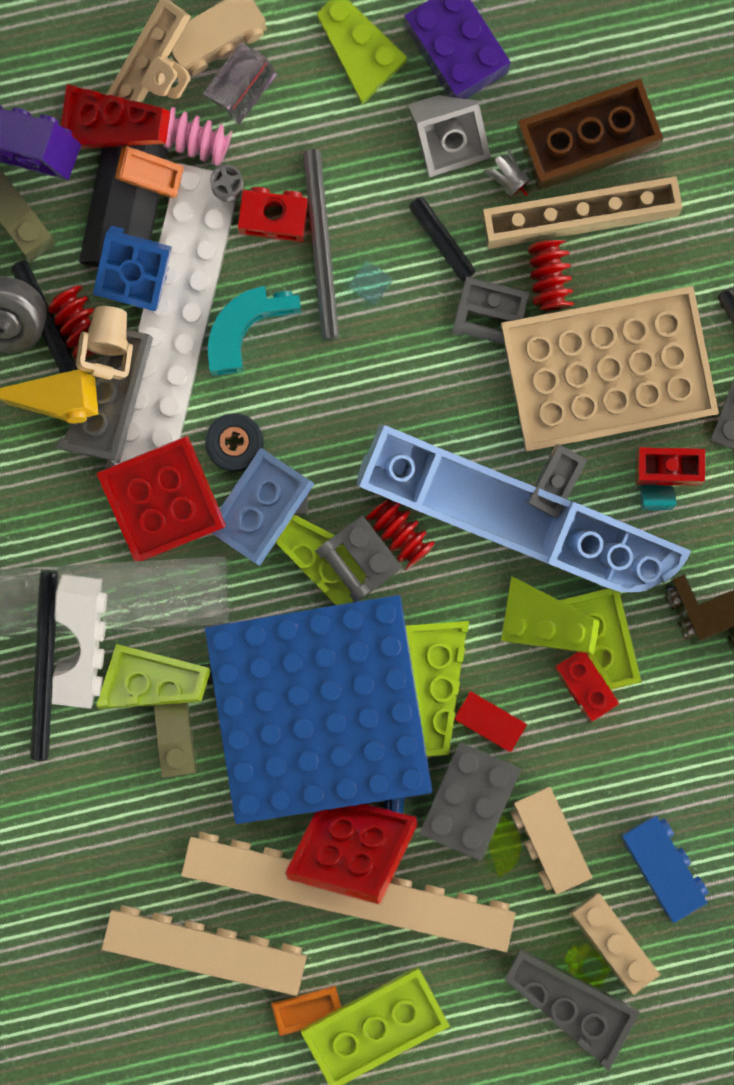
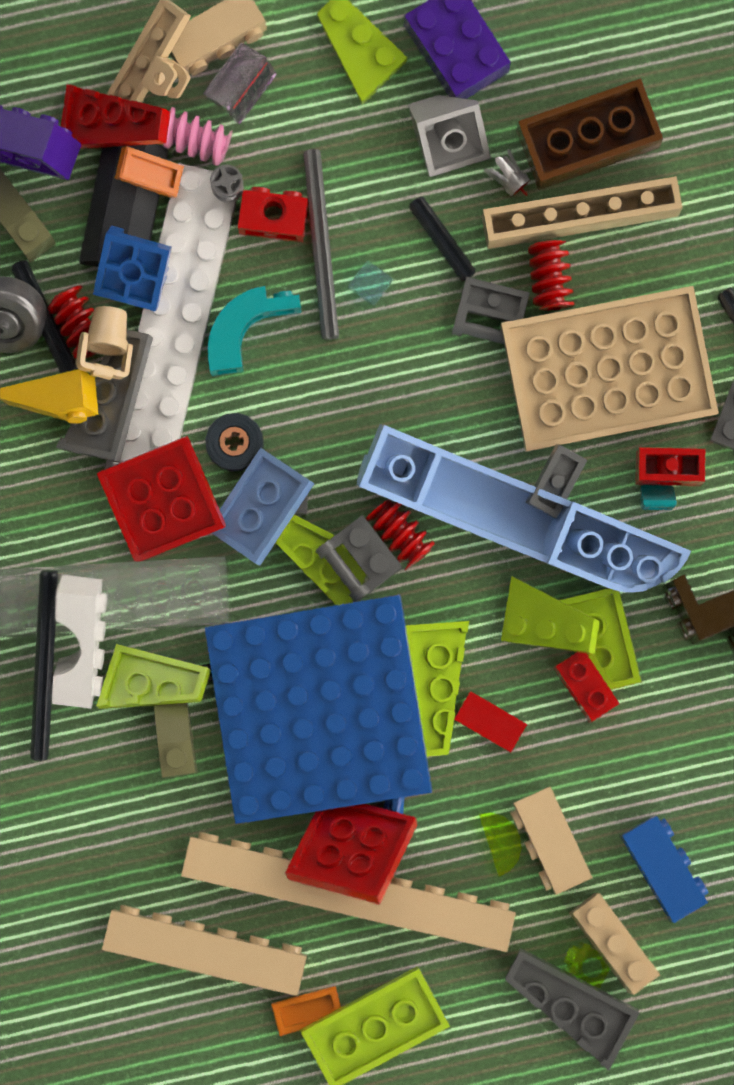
(470, 801): dark grey brick -> none

